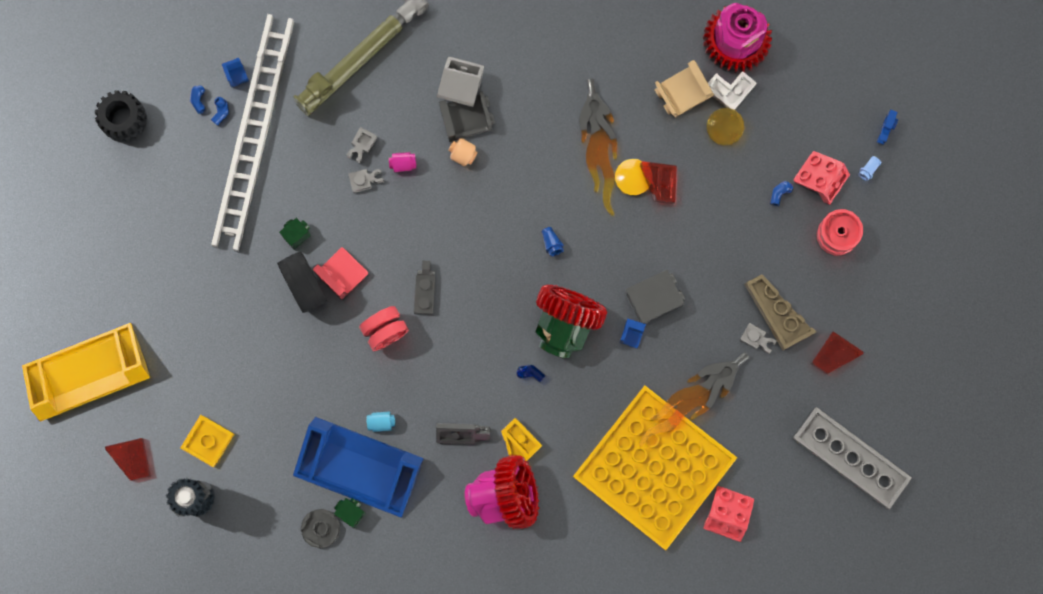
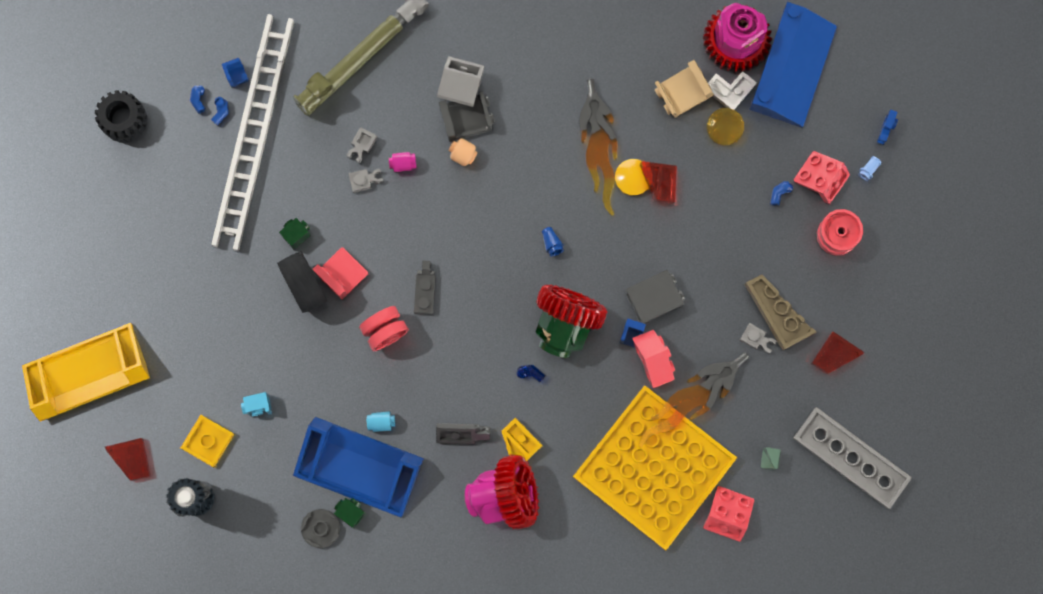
(256, 404): none -> medium azure brick
(654, 358): none -> coral brick
(770, 458): none -> sand green slope
(793, 65): none -> blue slope

